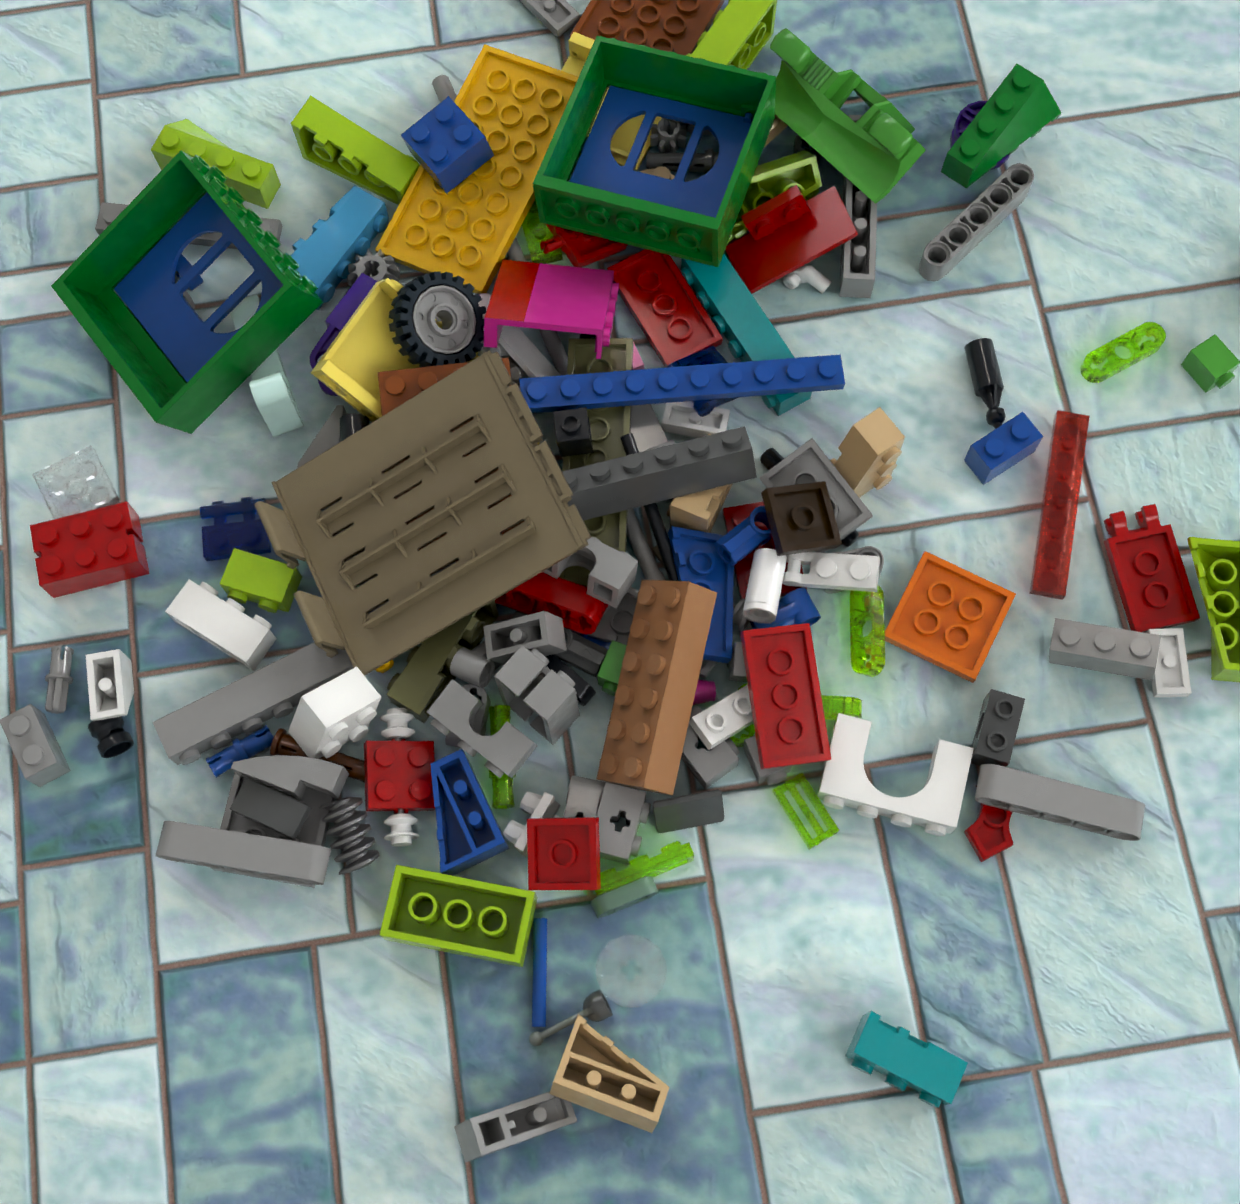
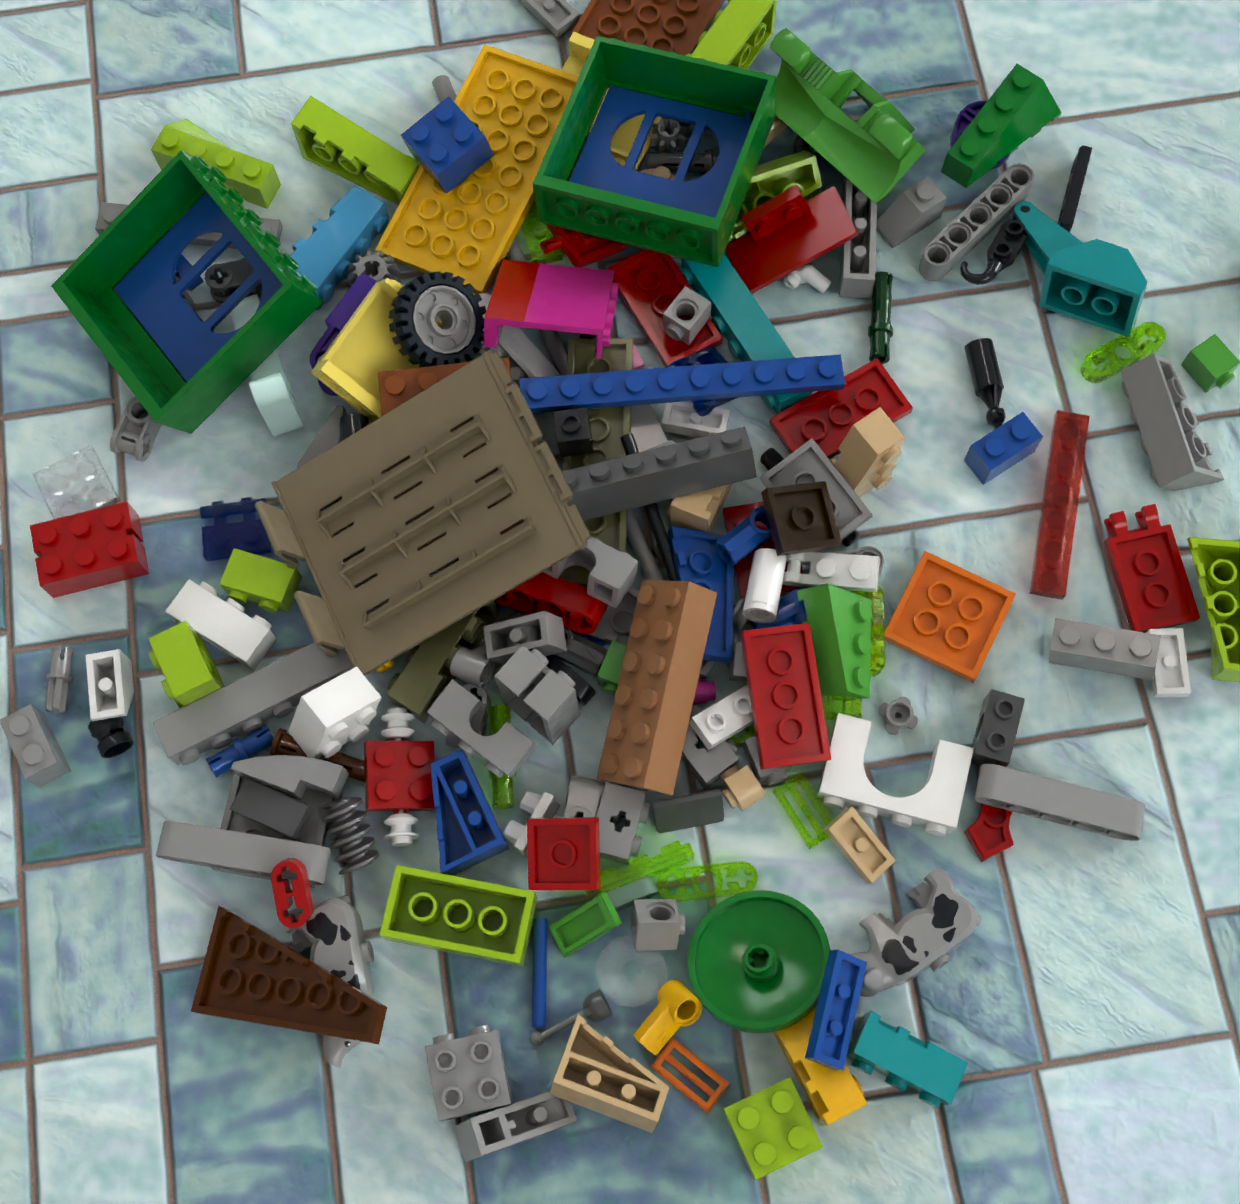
(134, 434): none -> light grey piece
(185, 664): none -> lime brick
(233, 275): none -> dark grey piece
(270, 984): none -> reddish brown wing
(284, 894): none -> red beam
(340, 947): none -> light grey animal
(468, 1073): none -> light grey brick
(585, 924): none -> bright green tile
(656, 924): none -> light grey brick
(675, 1009): none -> yellow piece
(691, 305): none -> light grey brick
(714, 1095): none -> orange tile
(731, 868): none -> clear neon green beam
(741, 787): none -> tan plate
(758, 961): none -> green dish
(772, 1128): none -> lime brick
(828, 1091): none -> yellow wedge
(832, 413): none -> red plate
(836, 1010): none -> blue plate
(840, 639): none -> bright green wedge
(859, 845): none -> tan plate
(880, 329): none -> dark green pin
(900, 706): none -> light grey plate
(911, 212): none -> light grey slope
(919, 938): none -> light grey animal
(1074, 188): none -> black tile
(1081, 279): none -> teal slope
(1167, 426): none -> light grey wedge

